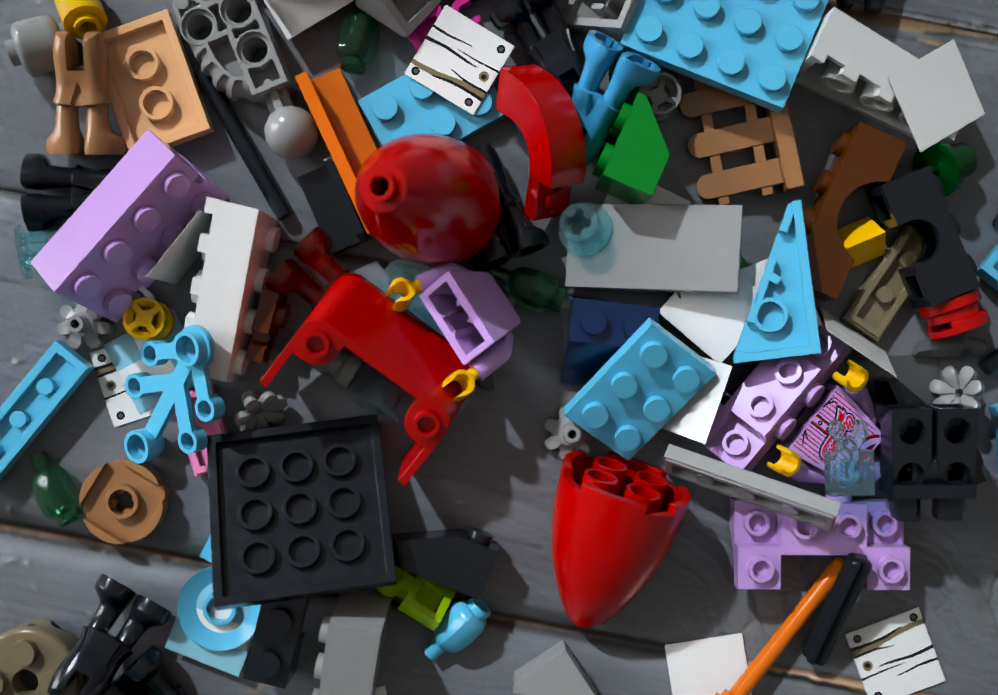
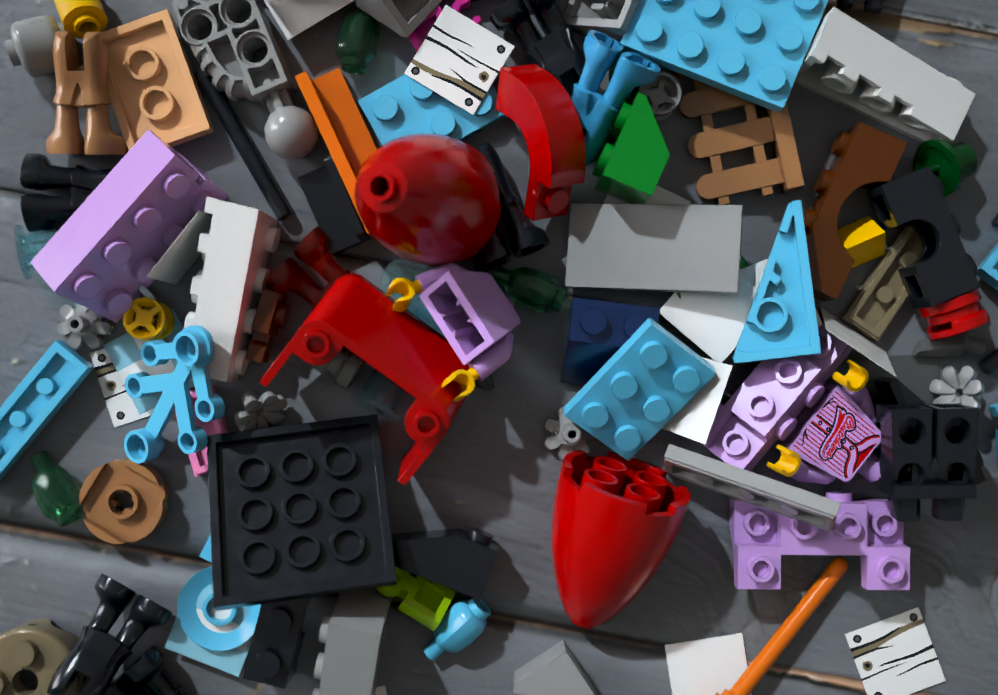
(585, 228): clear light blue piece -> none
(837, 608): black axle -> none
(849, 468): clear light blue plate -> none
(936, 95): white sticker -> none

